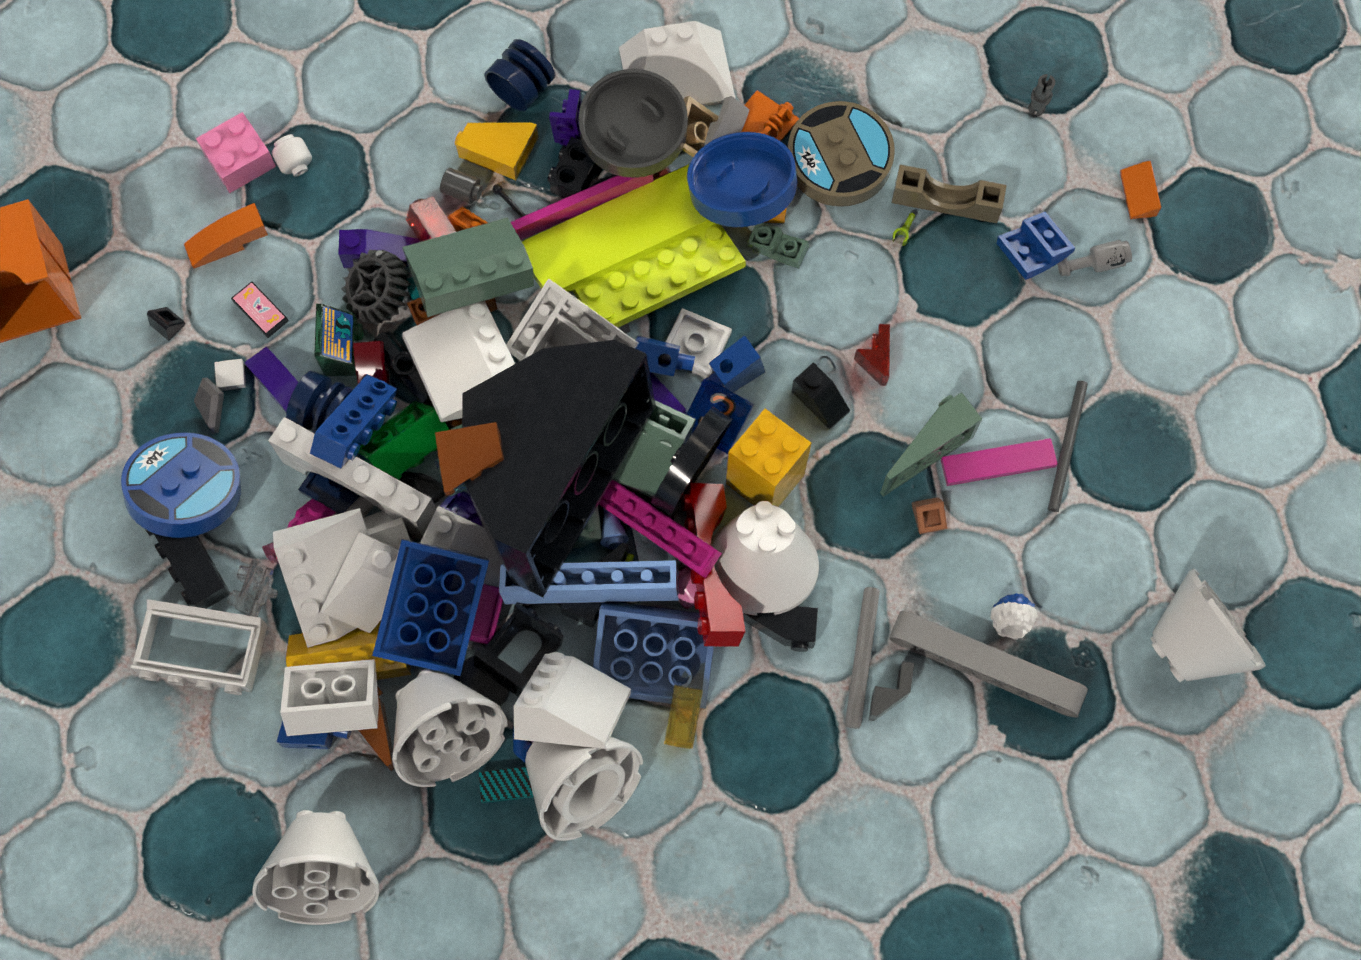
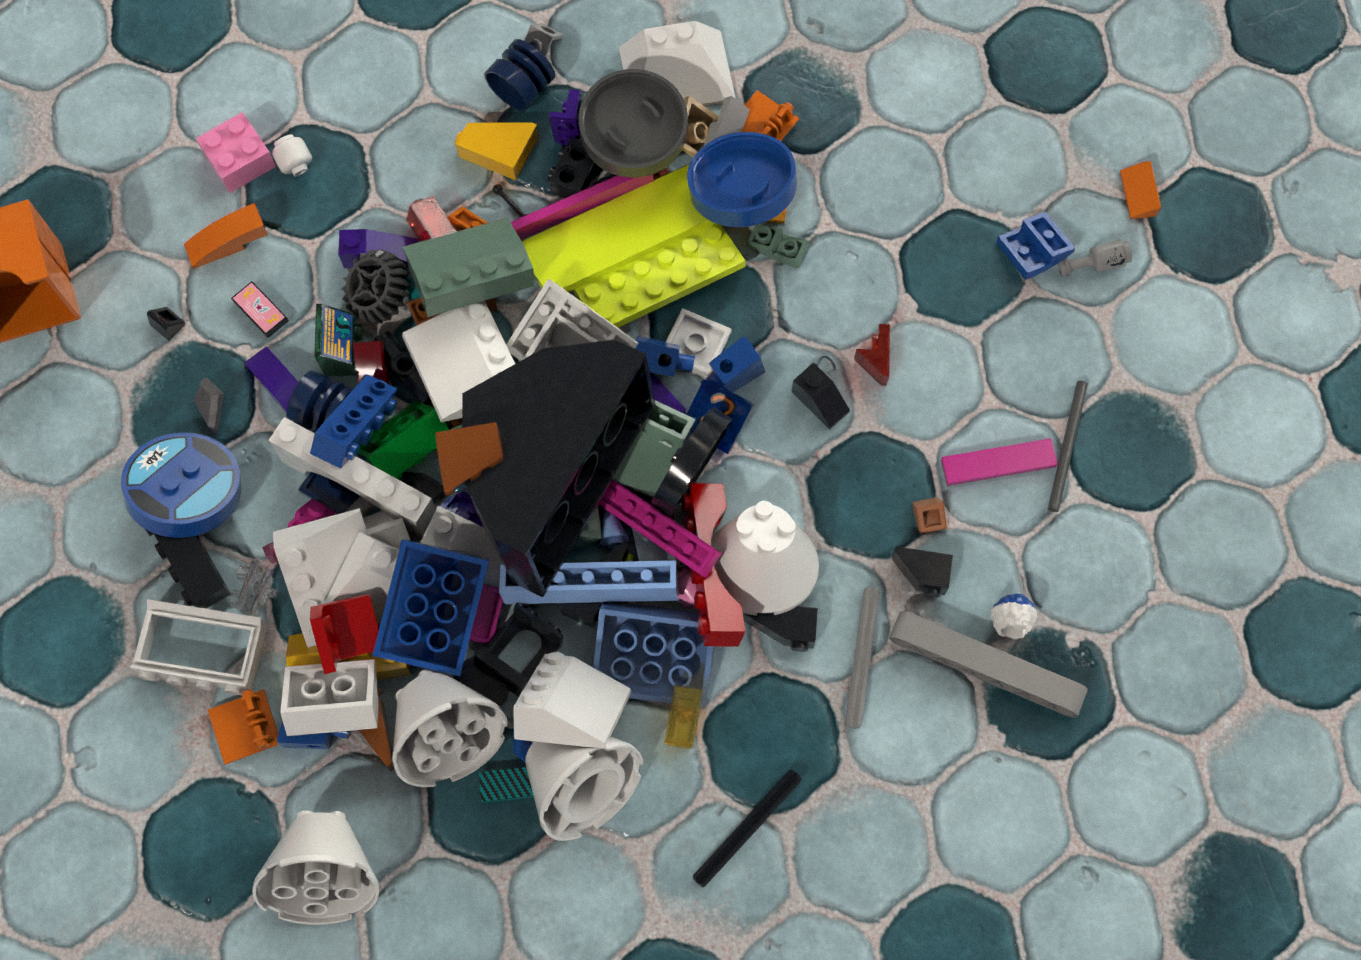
(230, 374): white tile -> none
(244, 726): none -> orange hinge
(344, 629): none -> red bracket
(461, 186): dark grey brick -> none
(541, 37): none -> light grey bracket
(746, 828): none -> black axle
(767, 460): yellow brick -> none
(841, 153): brick -> none
(885, 698): dark grey slope -> none
(904, 229): lime hand -> none
(925, 570): none -> black slope
(946, 430): sand green slope -> none
(975, 201): dark tan arch -> none
(1041, 95): dark grey pin -> none
(1202, 635): white cone -> none

